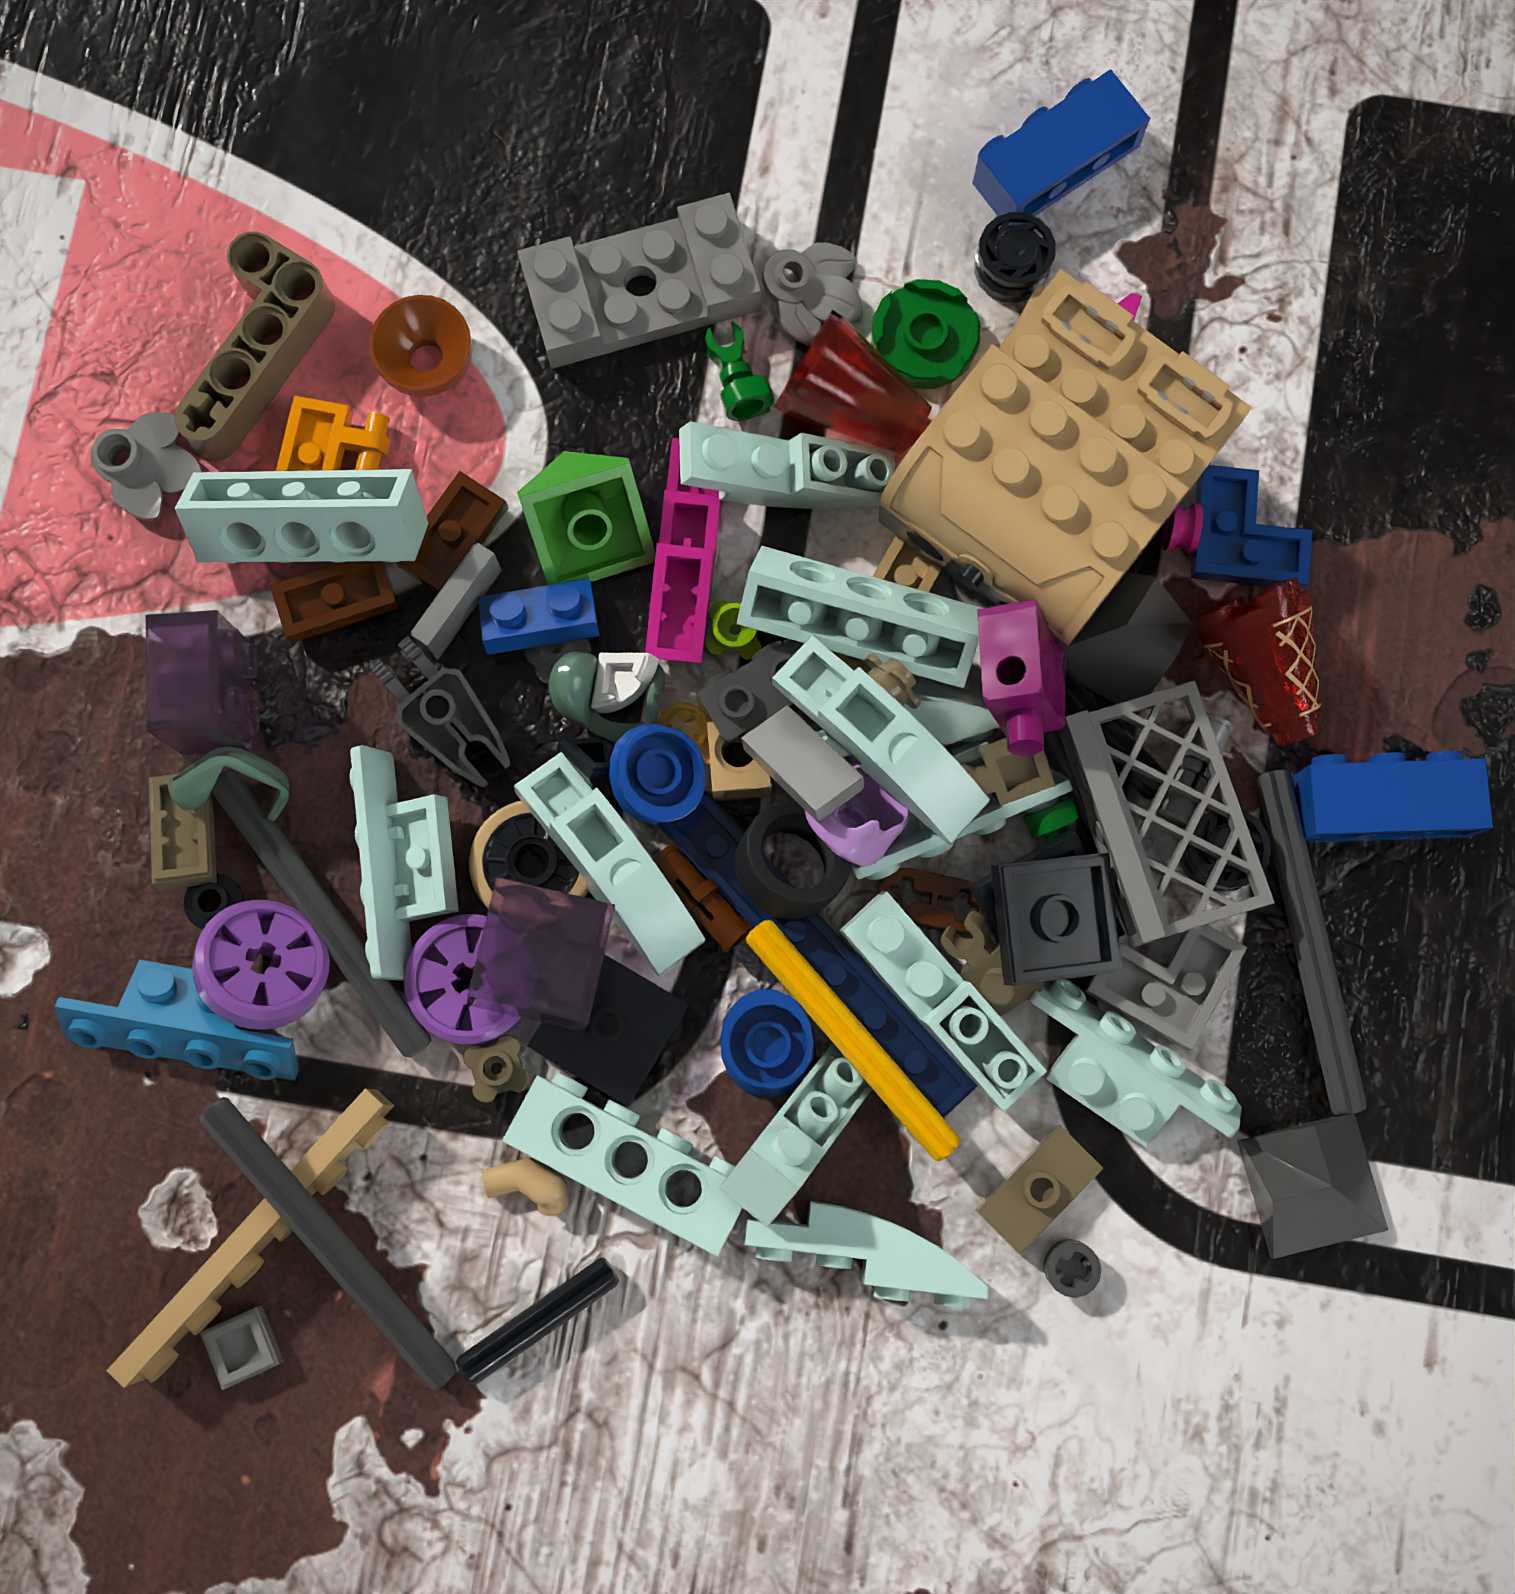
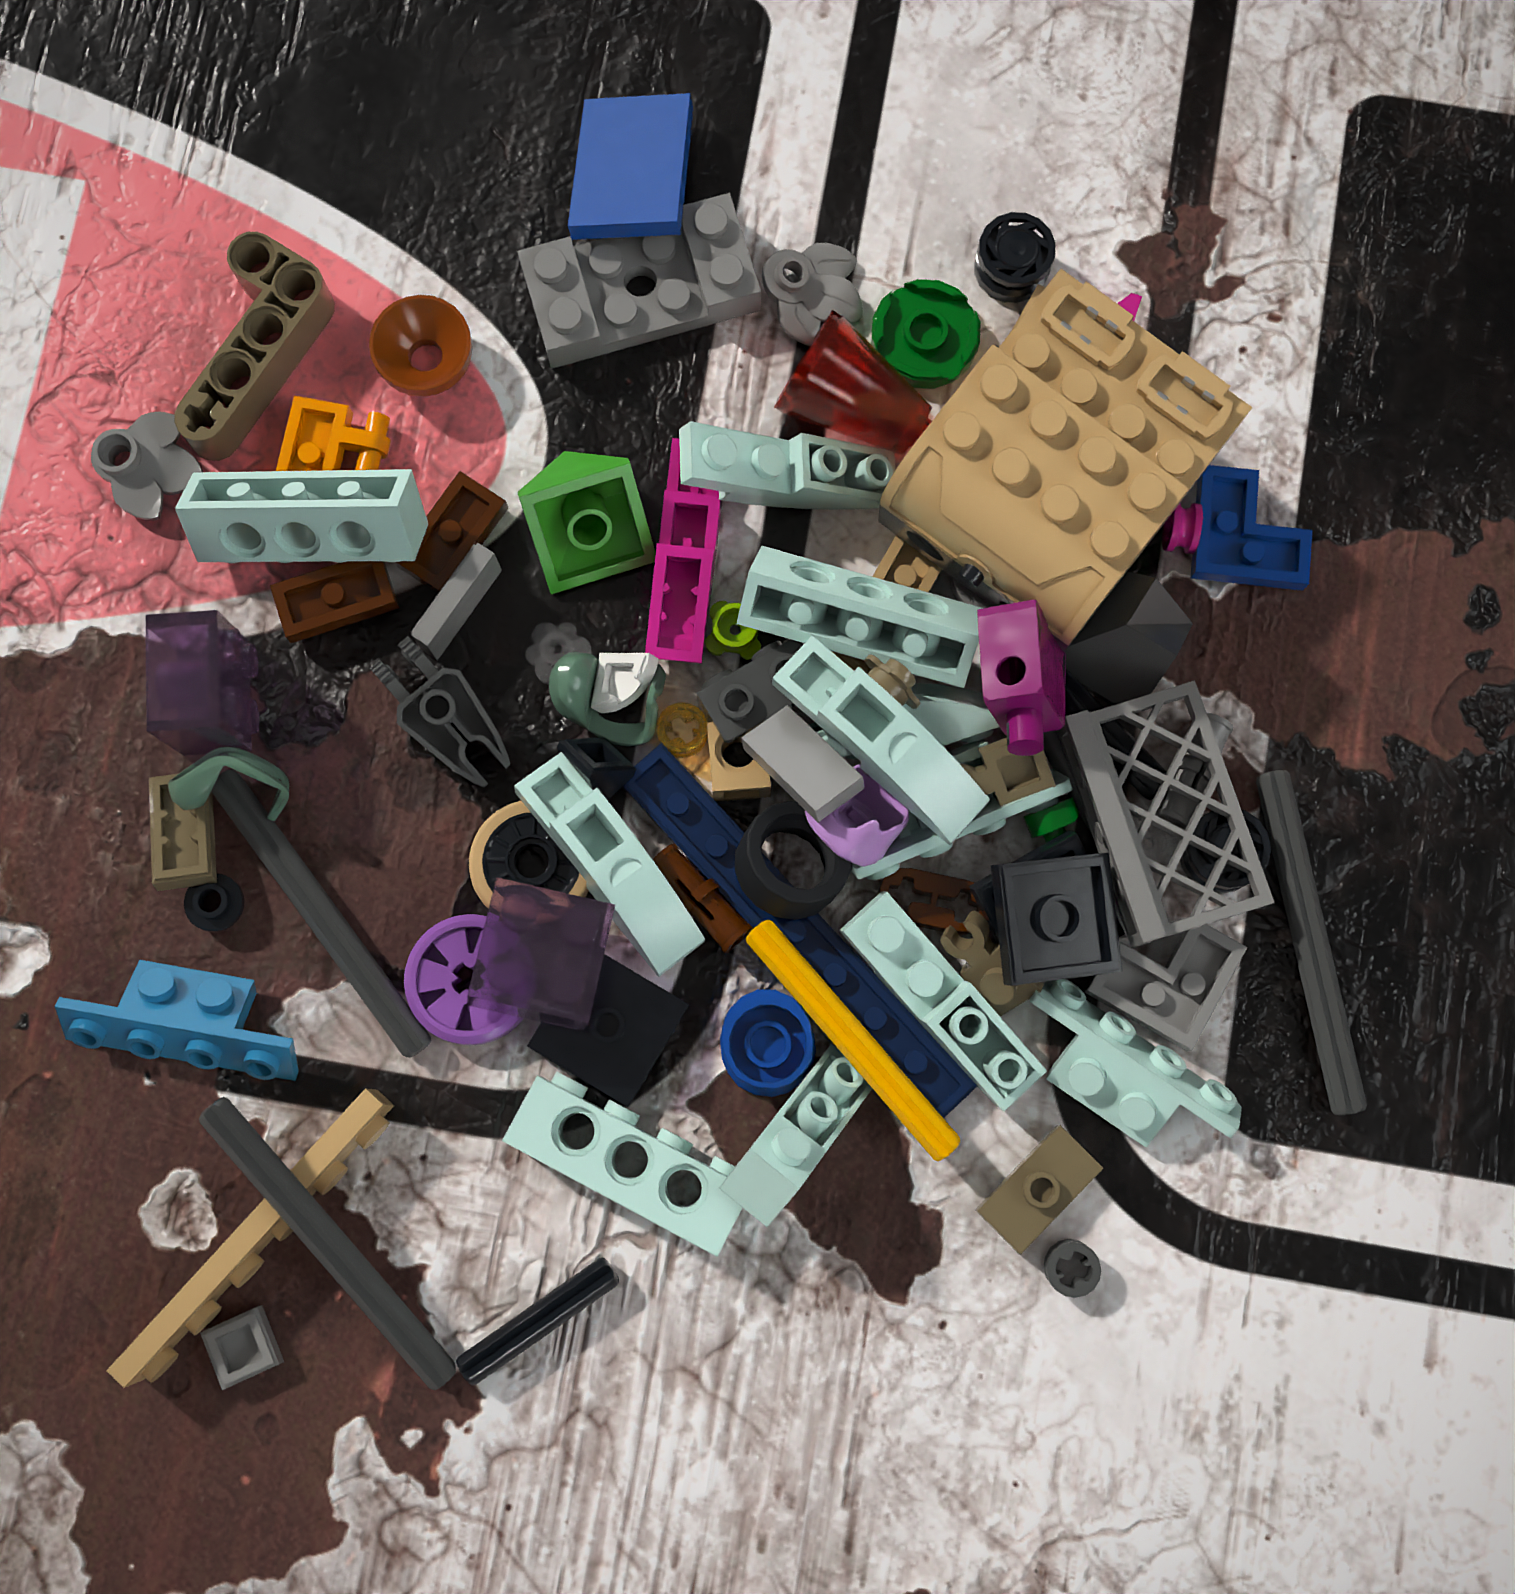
(235, 939): medium lavender wheel -> none
(402, 860): light aqua bracket -> none
(512, 1076): dark tan plate -> none
(531, 1178): tan arm -> none
(538, 616): blue plate -> none
(631, 167): none -> blue tile
(657, 773): blue piece -> none
(743, 393): green piece -> none
(891, 1254): light aqua slope -> none
(1060, 147): blue brick -> none
(1269, 657): clear red cone -> none
(1312, 1185): dark grey slope -> none
(1393, 798): blue brick -> none

